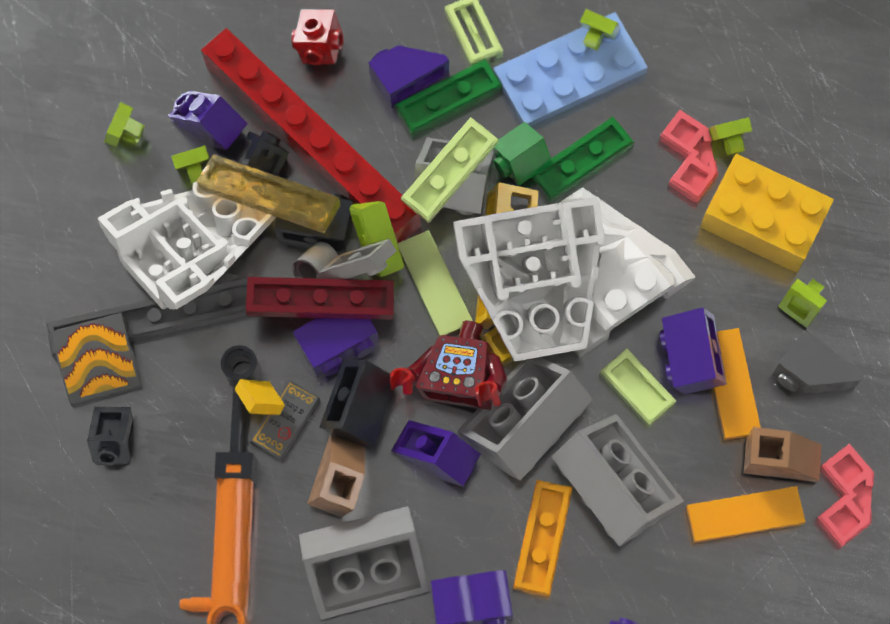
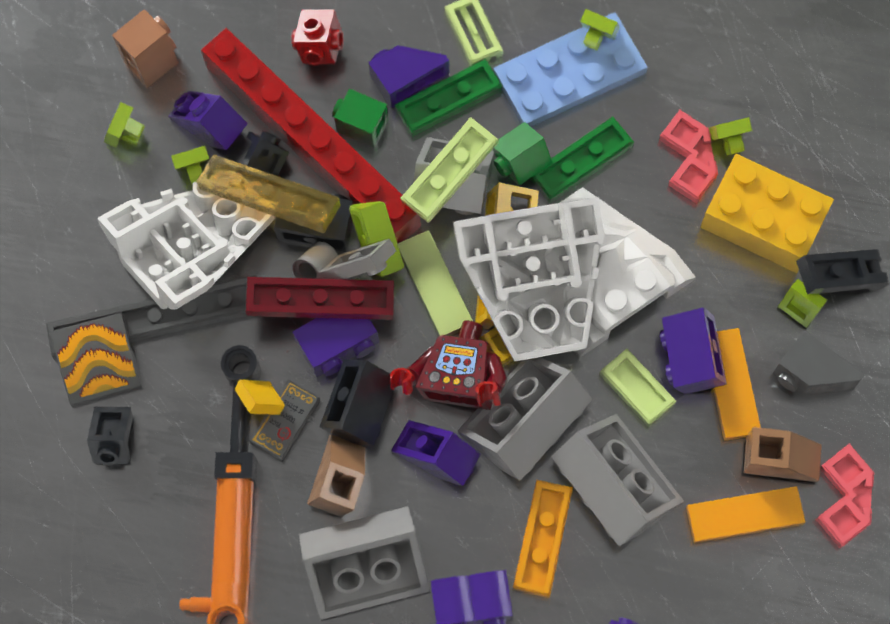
(146, 47): none -> nougat brick
(360, 117): none -> green brick
(842, 271): none -> black plate

